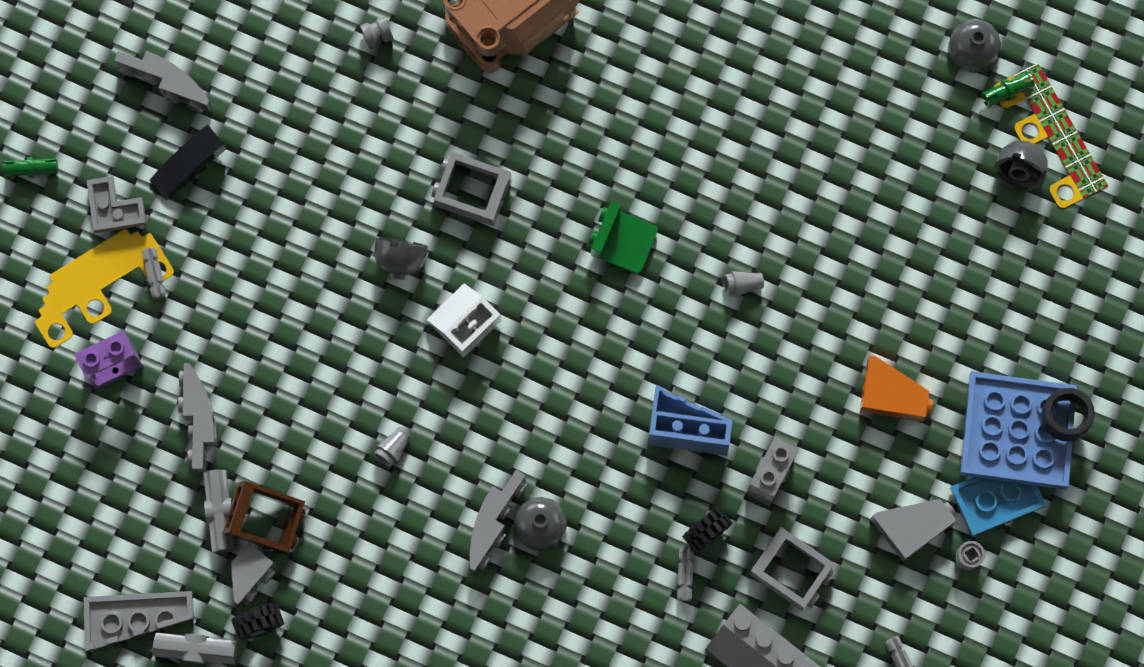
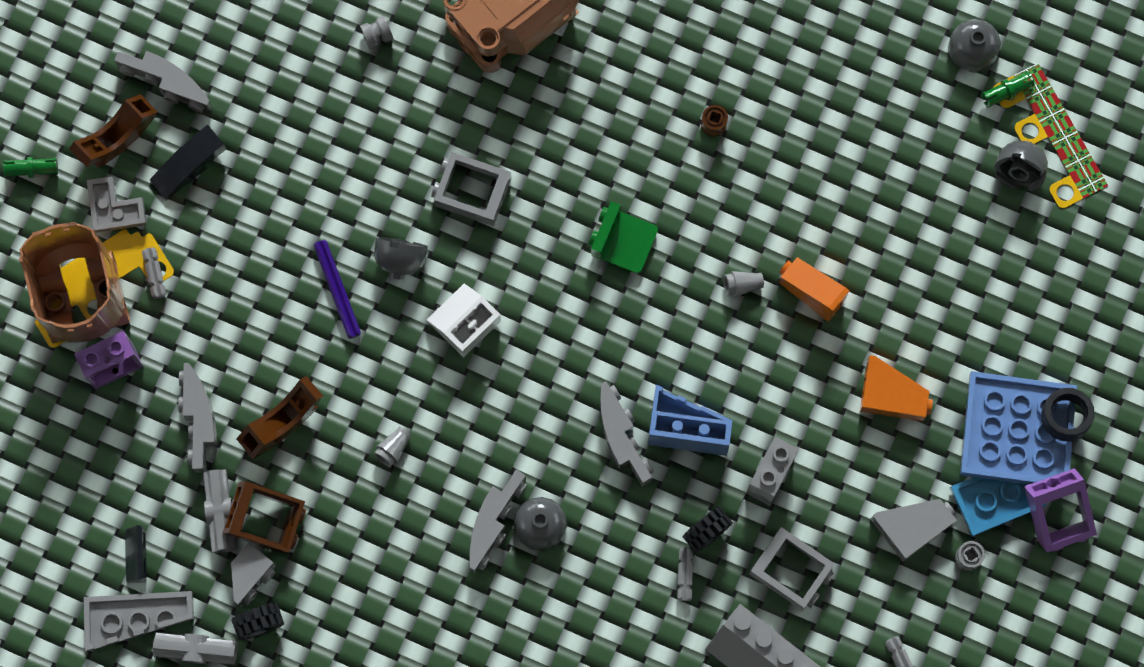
(41, 266): none -> nougat piece
(117, 134): none -> reddish brown arch
(135, 554): none -> black slope
(281, 420): none -> reddish brown arch
(337, 289): none -> dark purple axle
(616, 426): none -> light grey slope
(712, 125): none -> reddish brown wheel
(813, 288): none -> orange slope
(1052, 489): none -> medium lavender window

